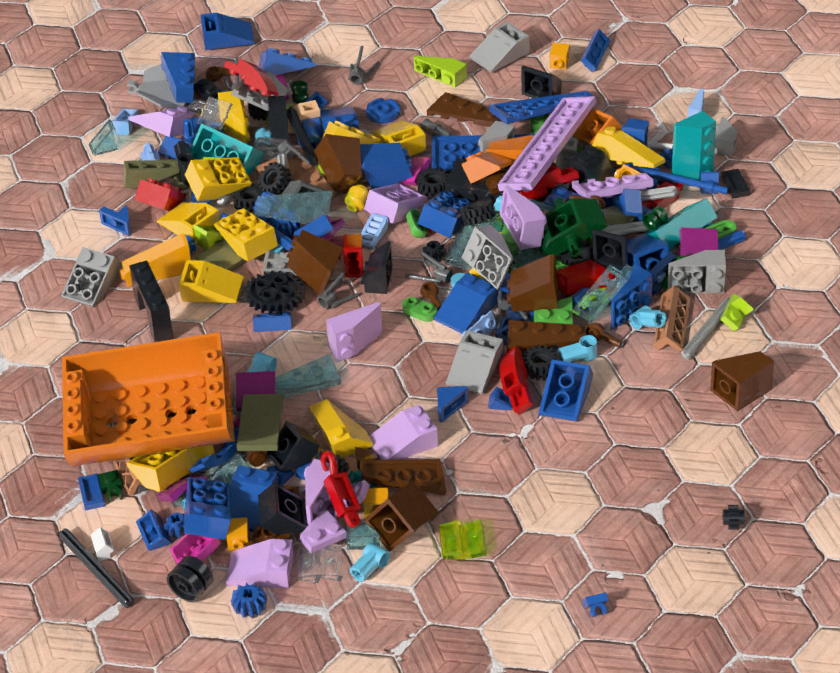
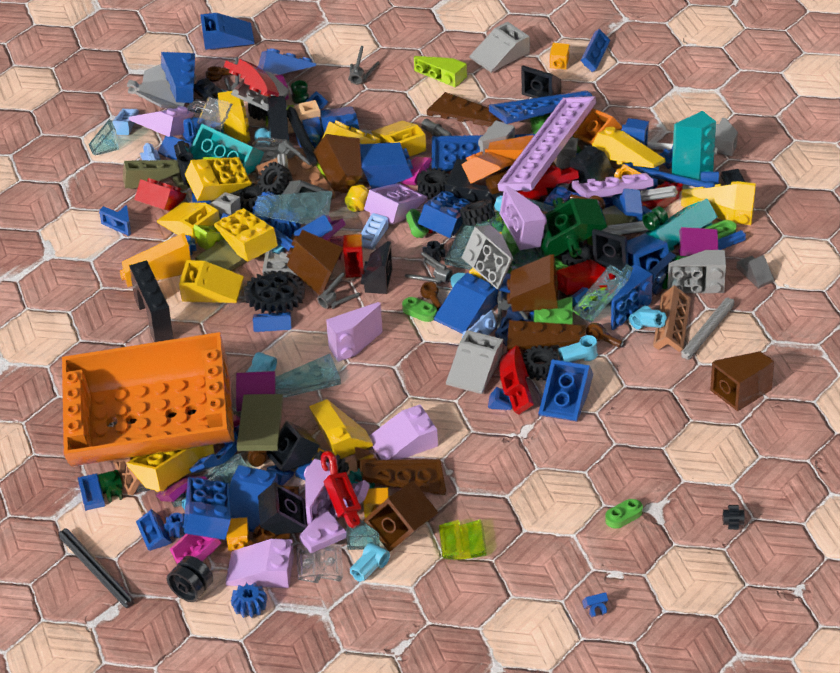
(91, 277): light grey slope -> none
(102, 544): white piece -> none
(226, 204): none -> light grey slope
(383, 111): blue tile -> none
(450, 400): blue slope -> none
(624, 513): none -> bright green plate
(697, 104): light blue slope -> none
(729, 202): none -> yellow wedge
(735, 312): lime slope -> none
(756, 270): none -> flat silver slope

